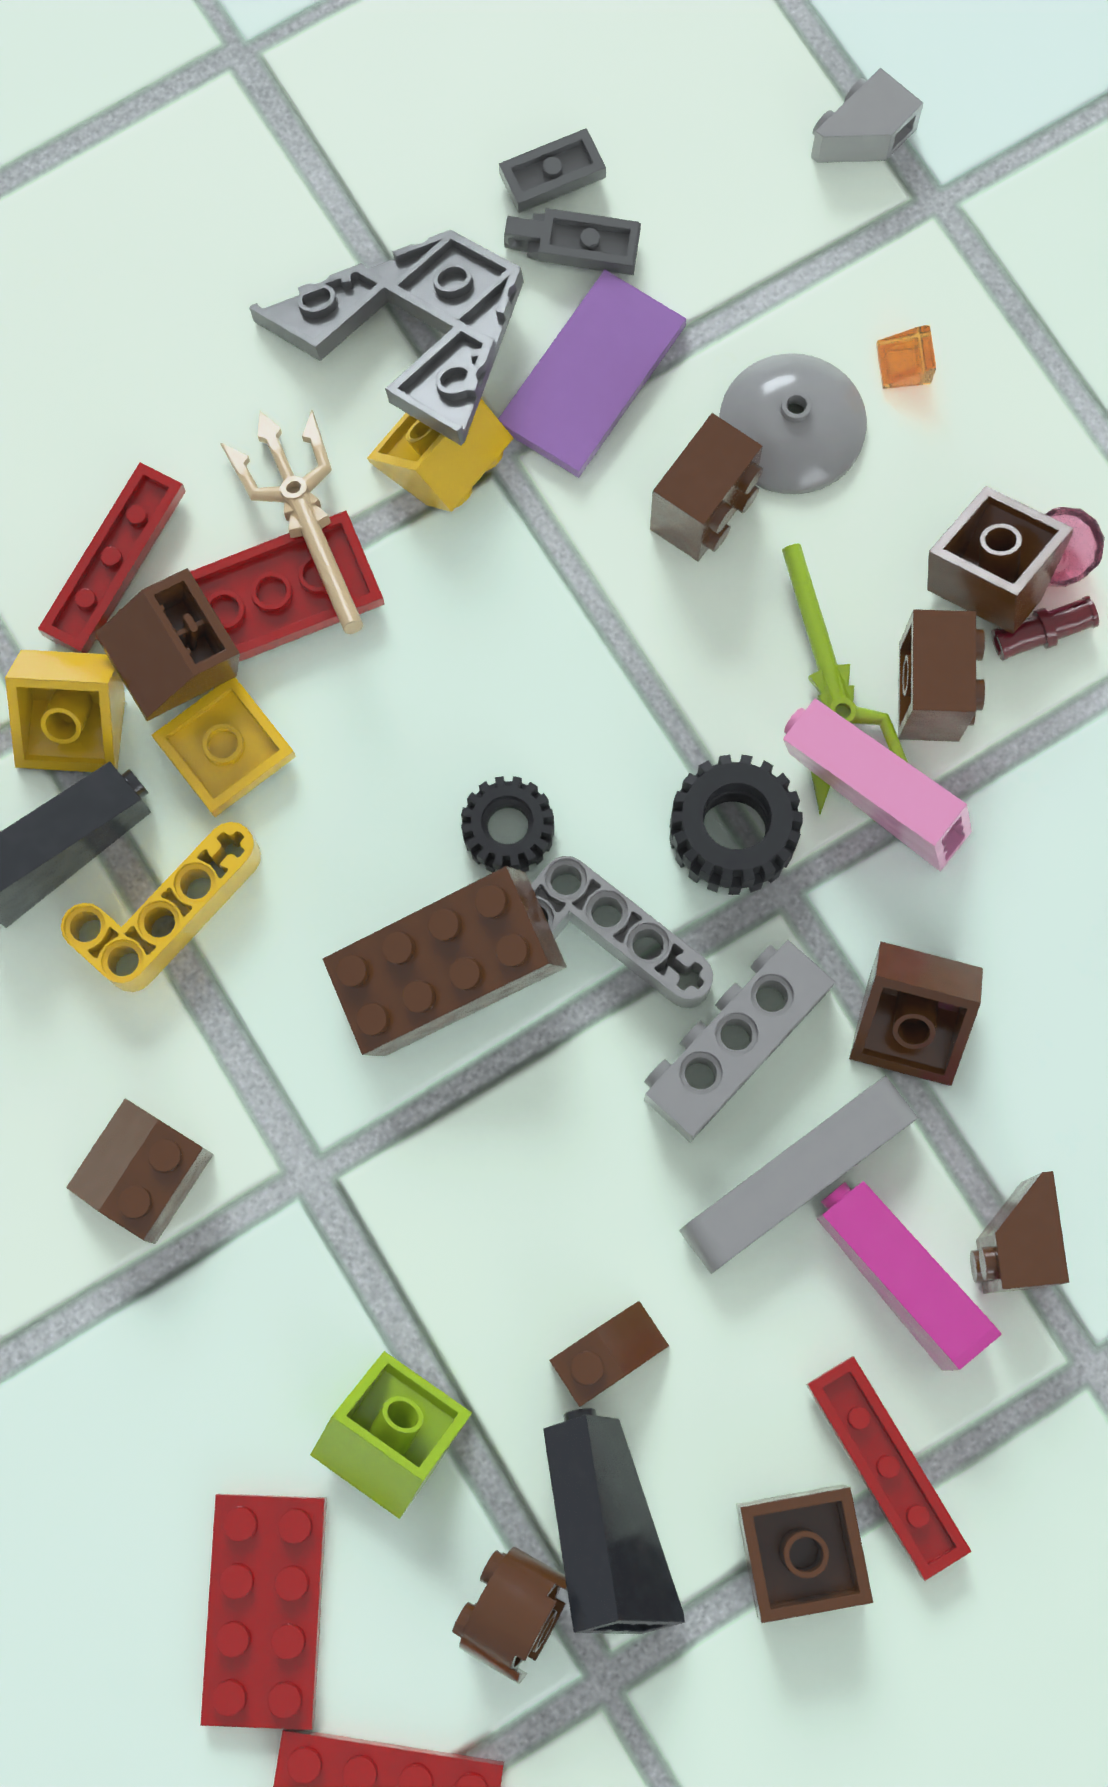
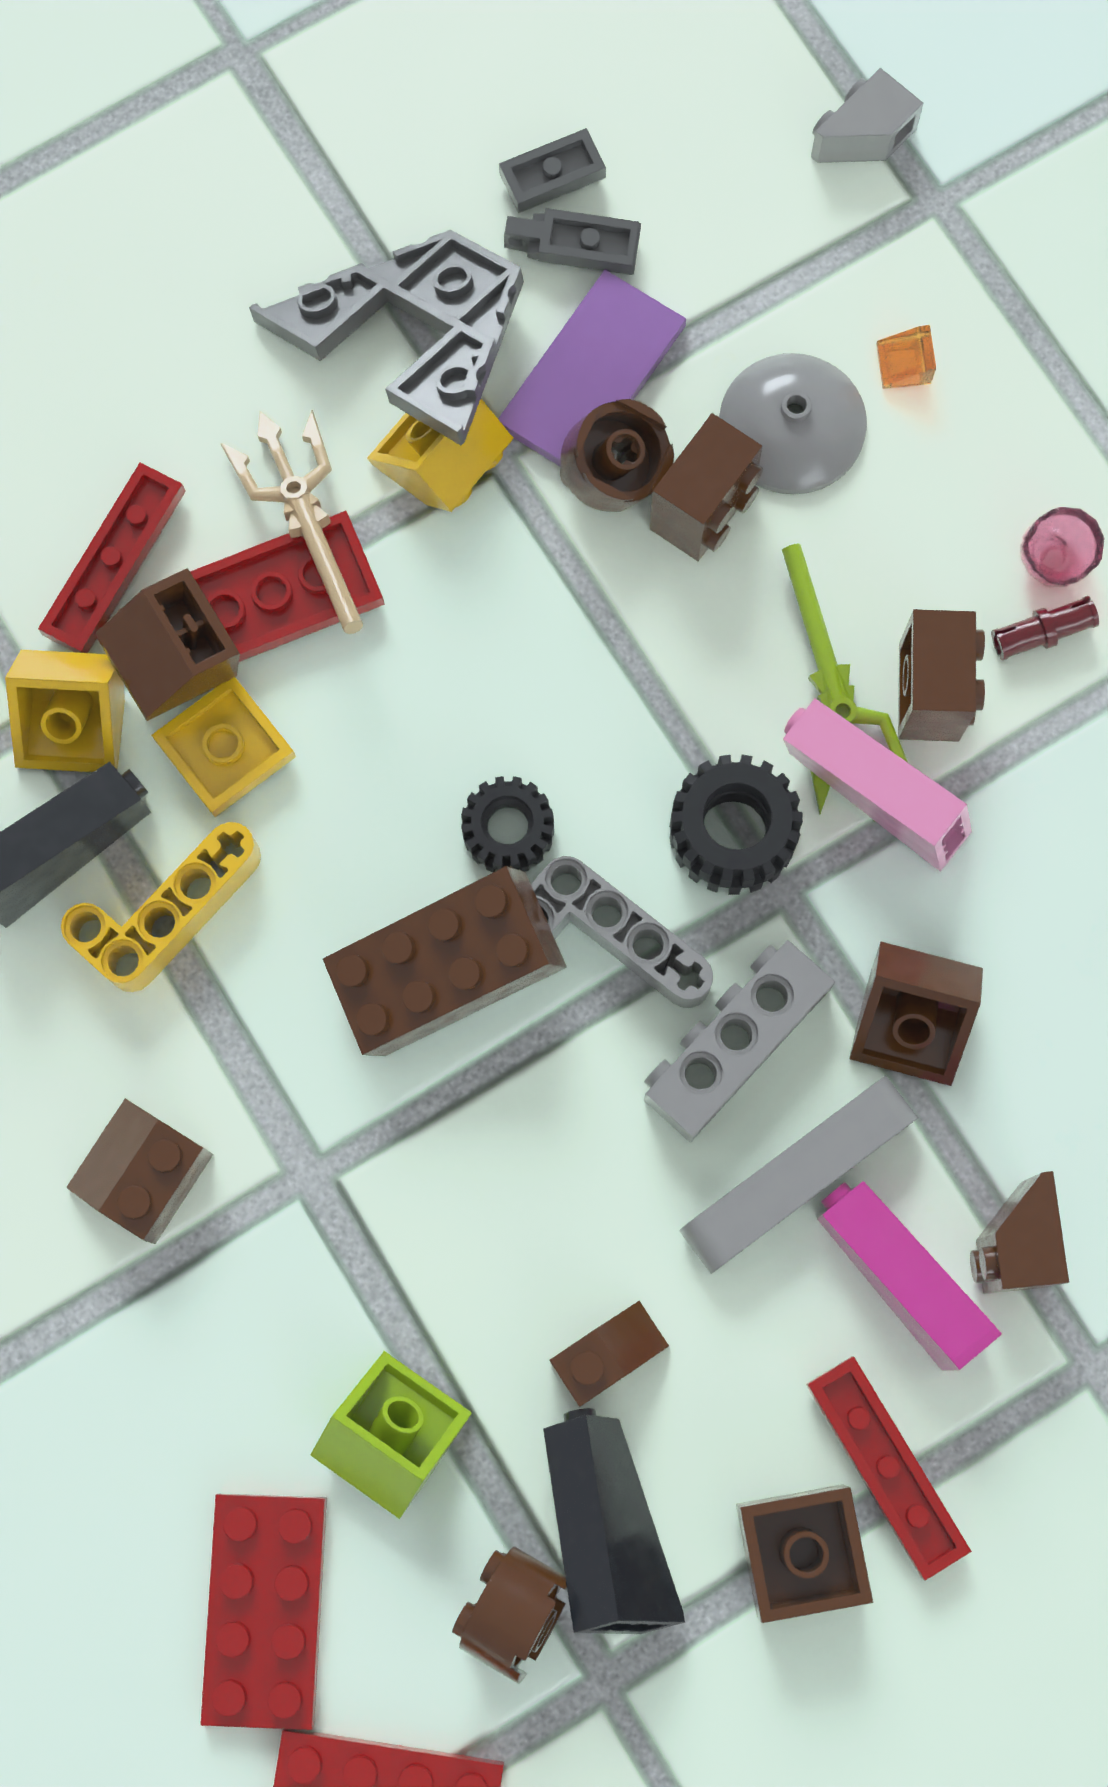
(641, 460): none -> reddish brown brick
(997, 559): reddish brown slope -> none

